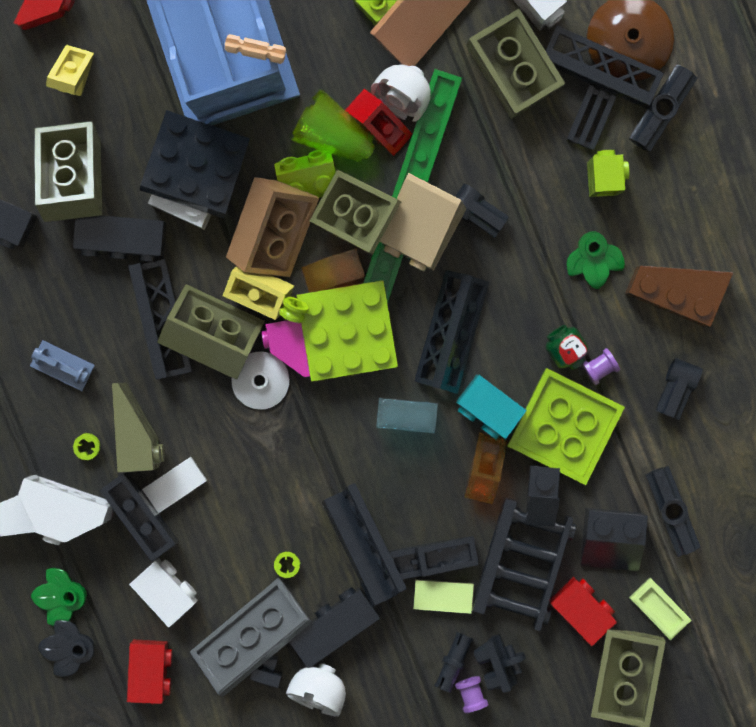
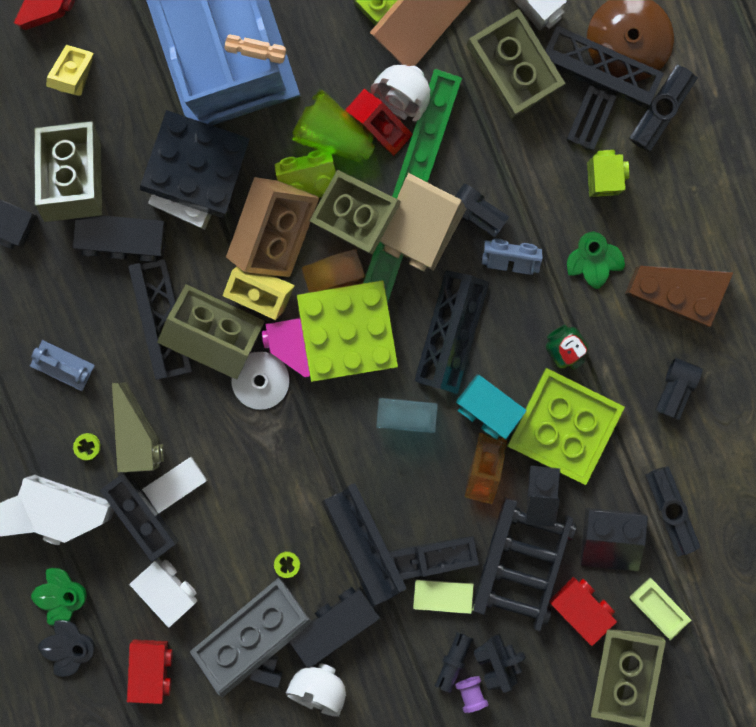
(293, 309): lime bush -> none
(500, 252): none -> sand blue hinge
(601, 366): medium lavender bush -> none

